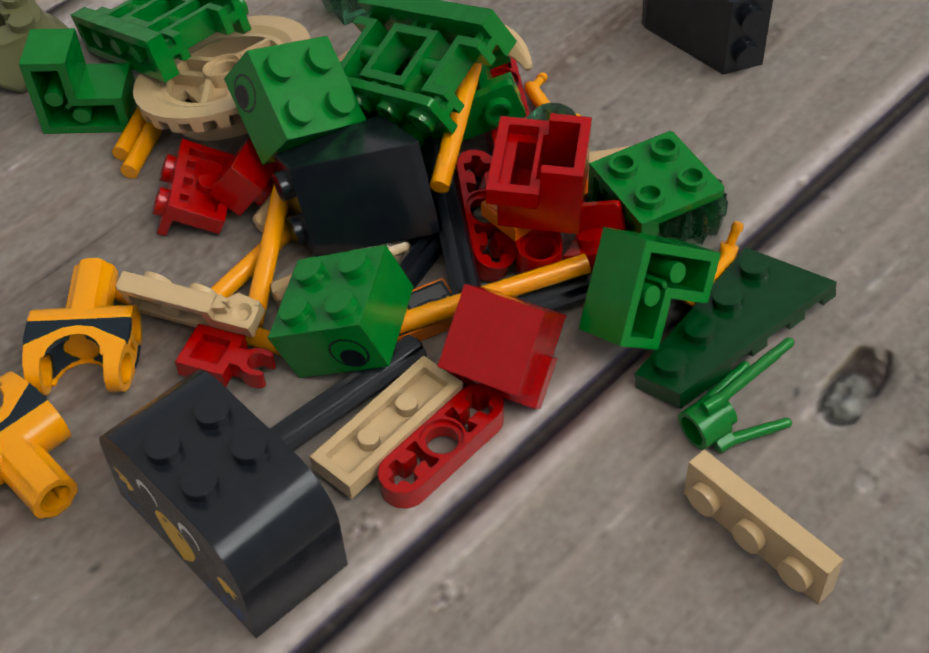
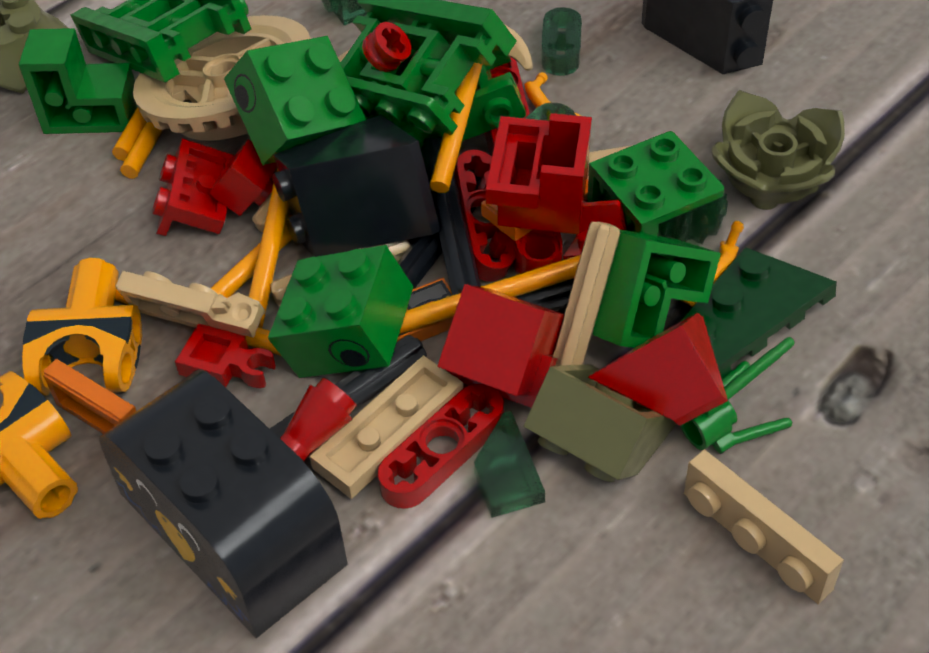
(85, 397): none -> orange tile
(318, 417): none -> red cone
(386, 47): none -> red bush
(507, 470): none -> clear green tile
(561, 41): none -> clear green beam
(586, 293): none -> tan axle
(595, 423): none -> olive slope
(670, 372): none -> red slope
(776, 156): none -> olive brick

